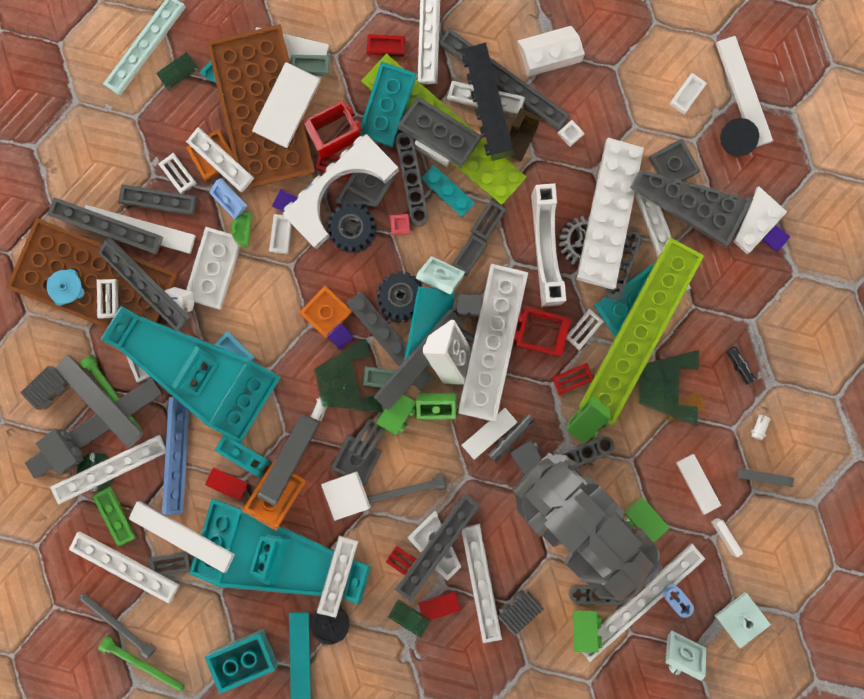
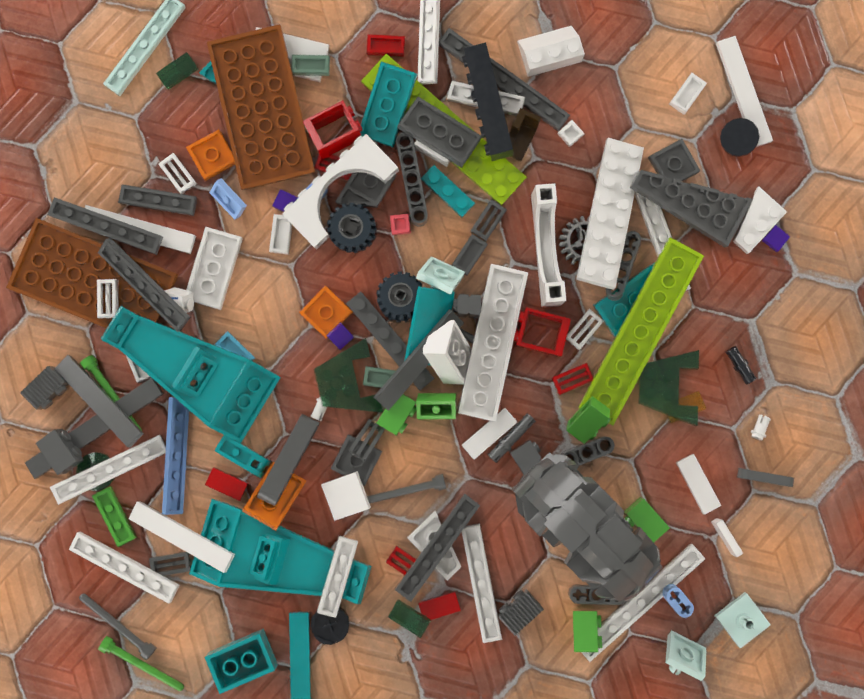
(64, 287): medium azure piece -> none
(220, 159): white tile -> none
(241, 229): bright green tile -> none
(286, 105): white tile -> none

